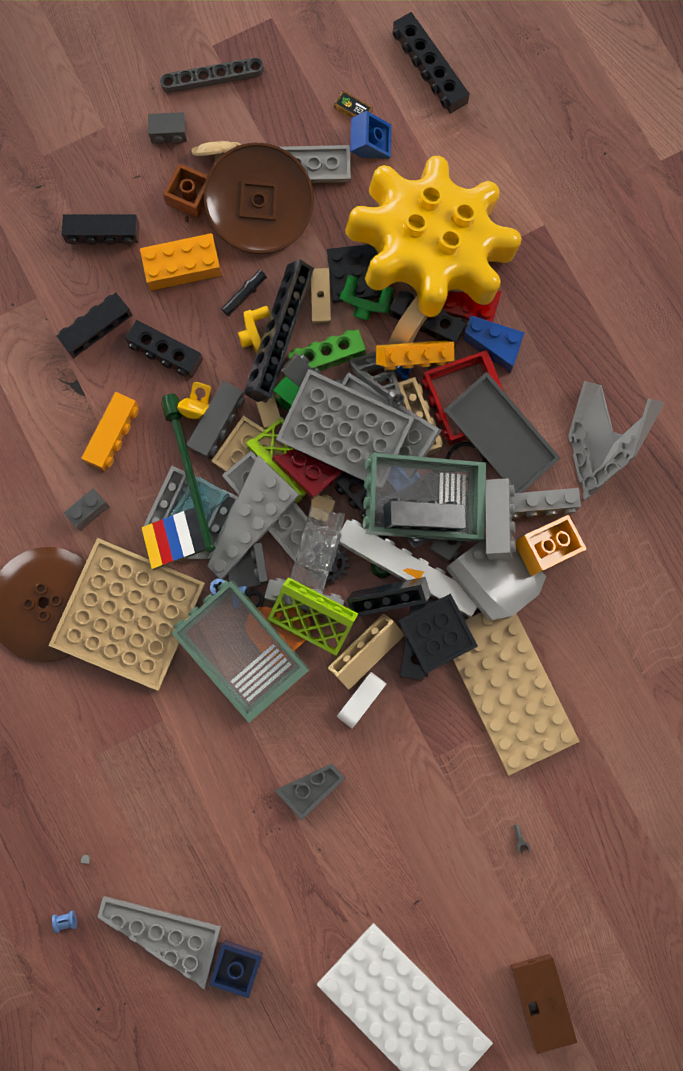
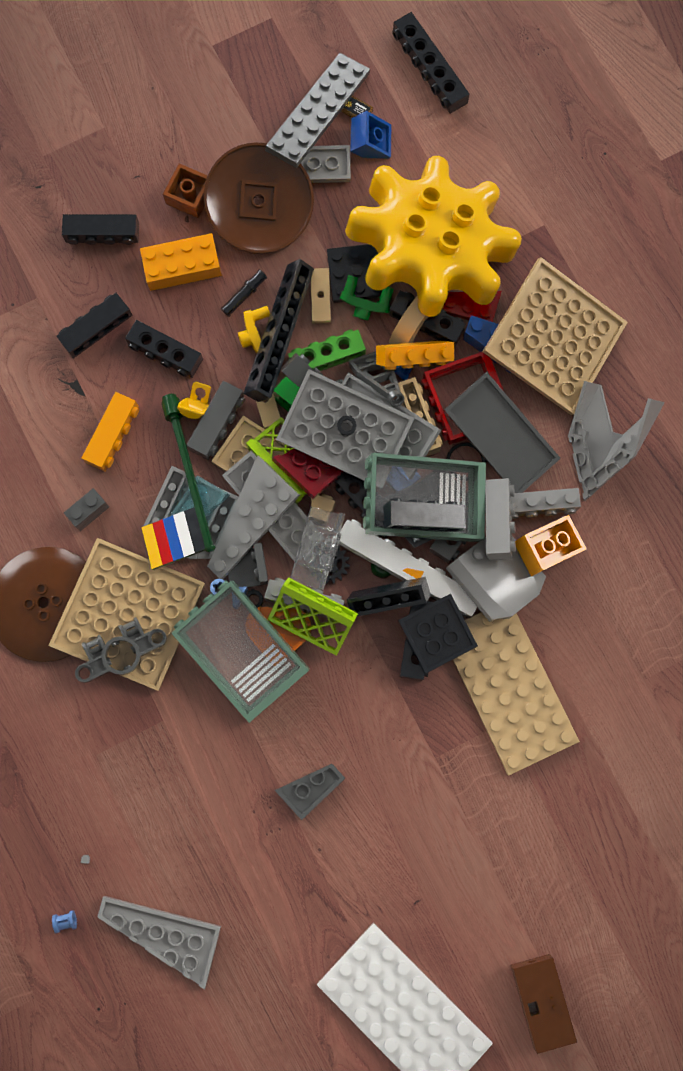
(100, 664): none -> dark grey piece
(167, 127): dark grey brick -> none
(212, 78): dark grey beam -> none
(214, 148): tan shield -> none
(236, 968): dark blue brick -> none
(317, 110): none -> plate
(352, 420): none -> black piece
(361, 700): white beam -> none
(368, 649): tan brick -> none
(520, 839): dark grey hand -> none
(555, 335): none -> tan plate

